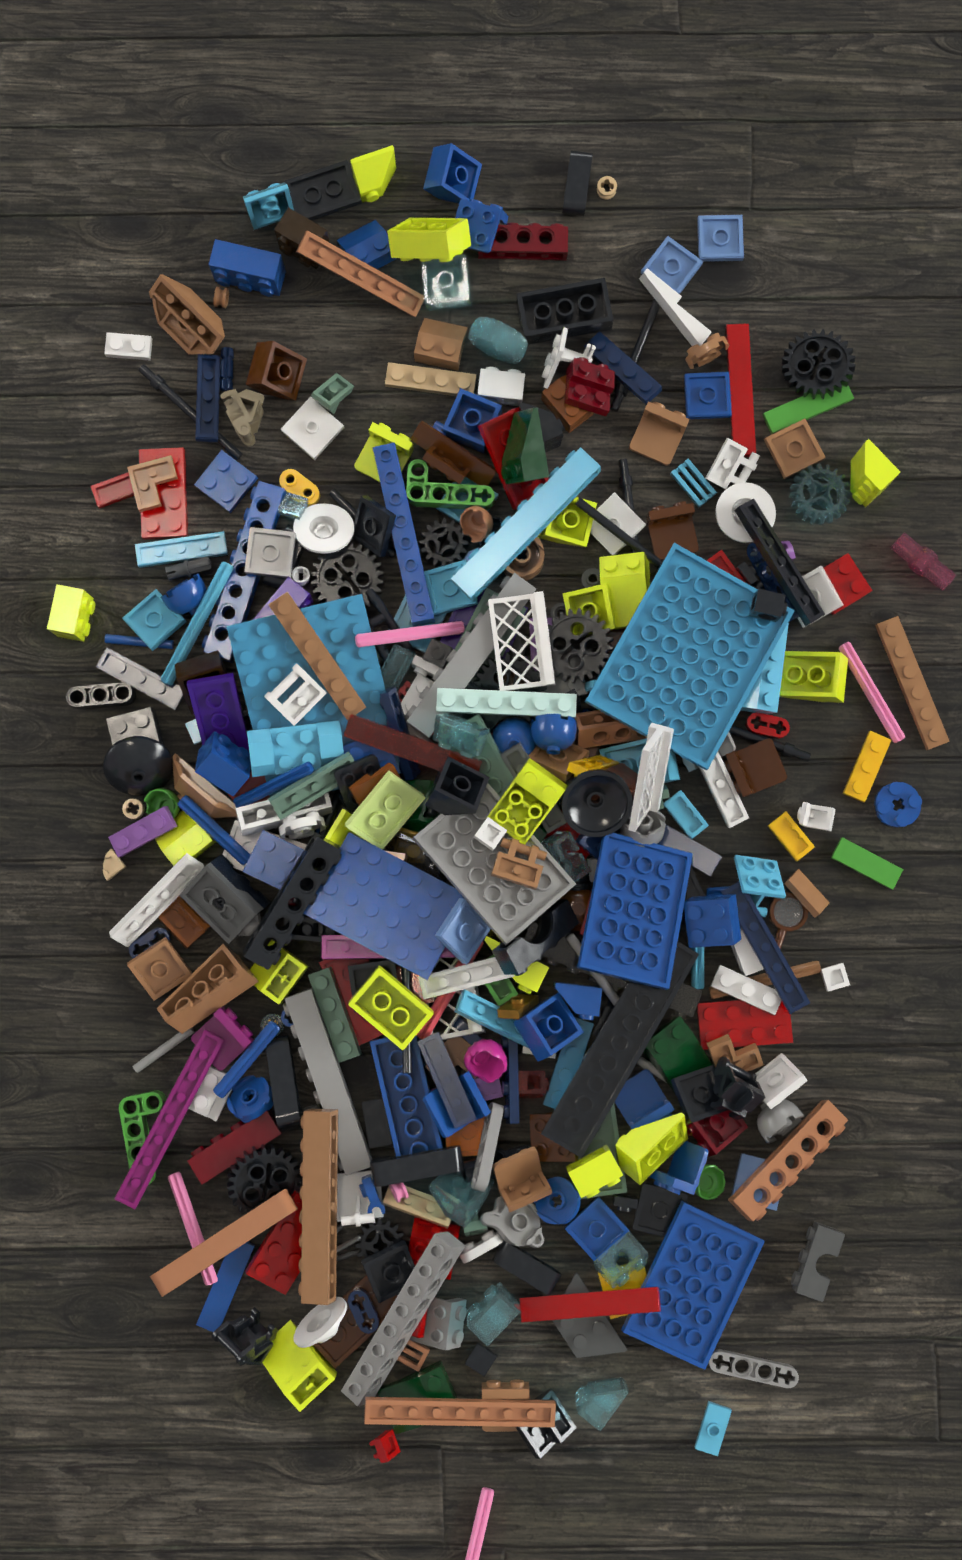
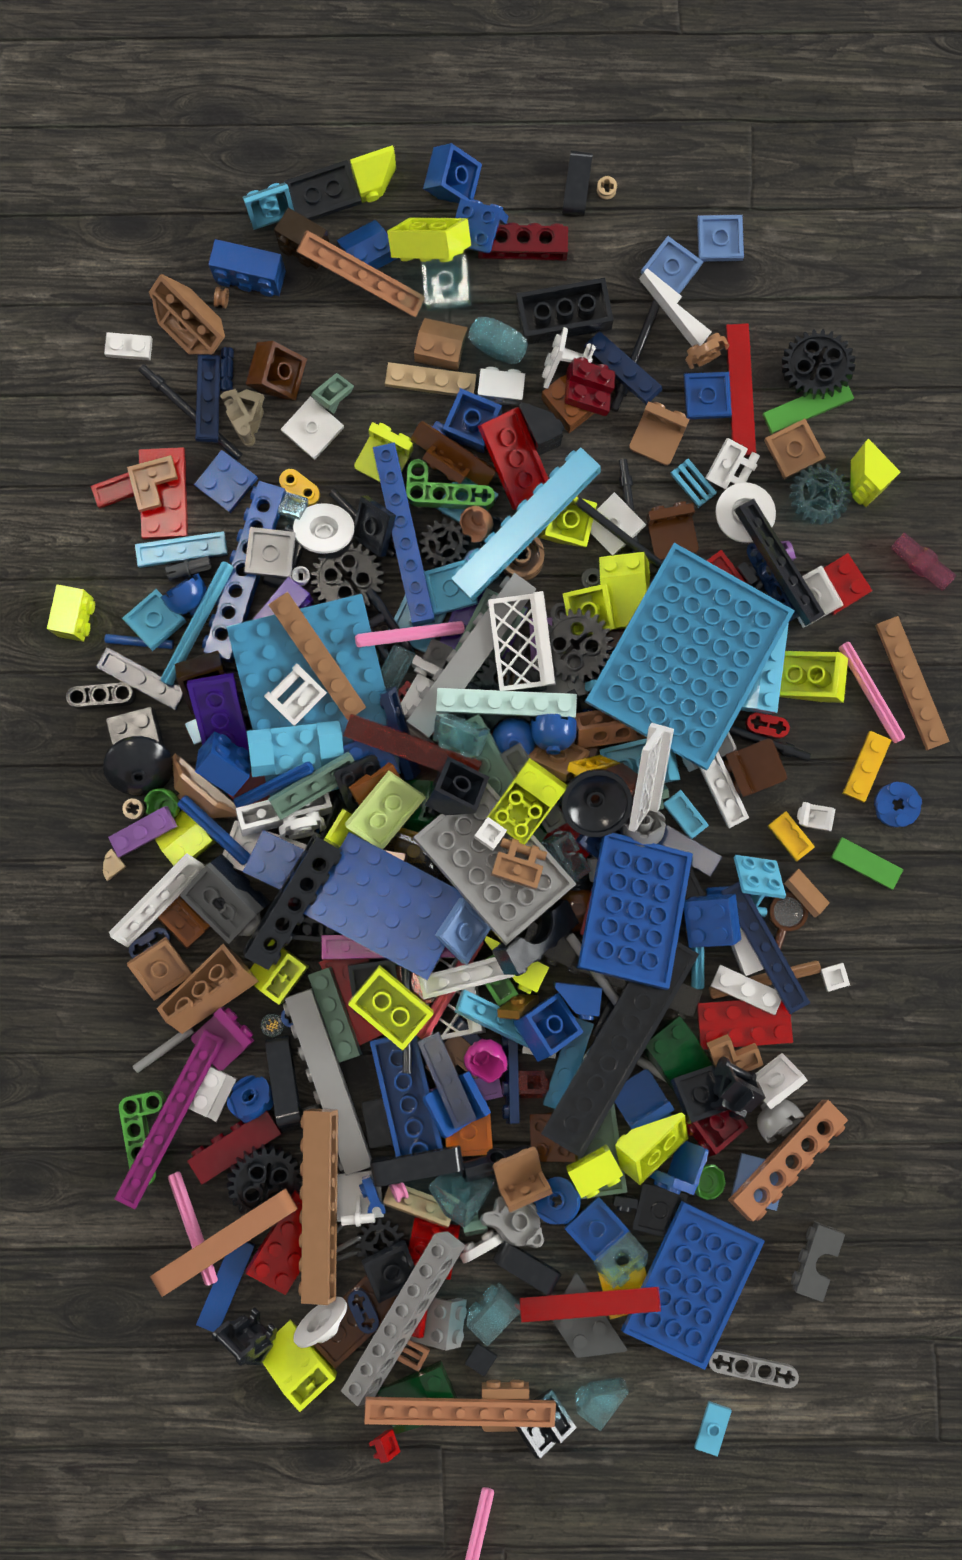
(246, 1059): blue axle -> none
(487, 1147): light grey beam -> none
(524, 451): dark green slope -> none
(768, 605): black brick -> none

